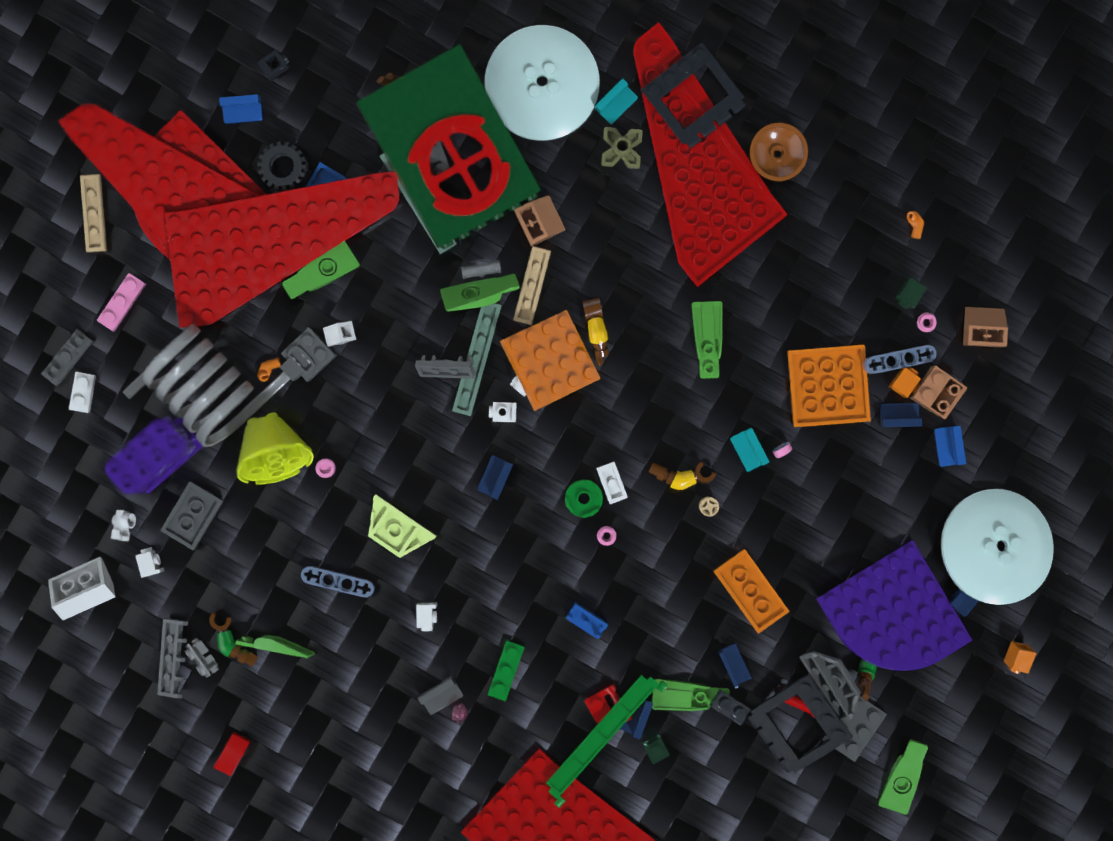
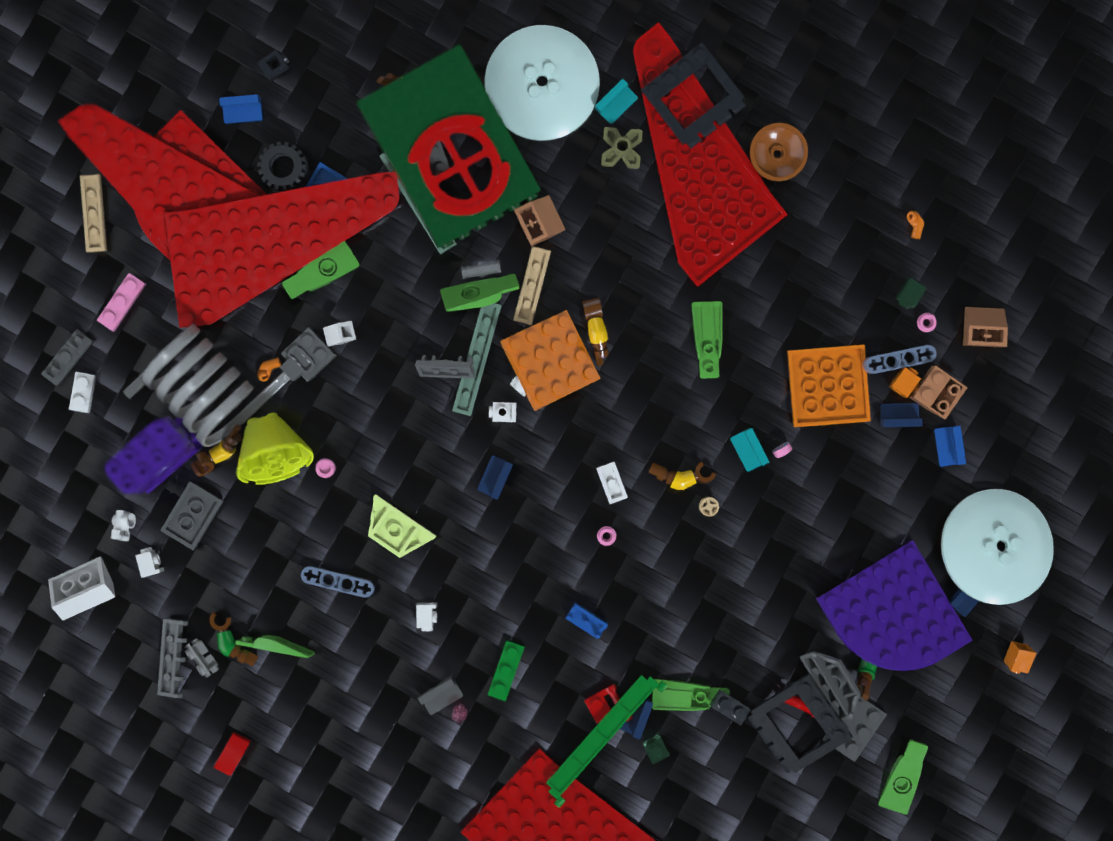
(218, 453): none -> reddish brown piece
(594, 502): green tile -> none
(734, 664): dark blue panel -> none
(751, 591): orange plate -> none

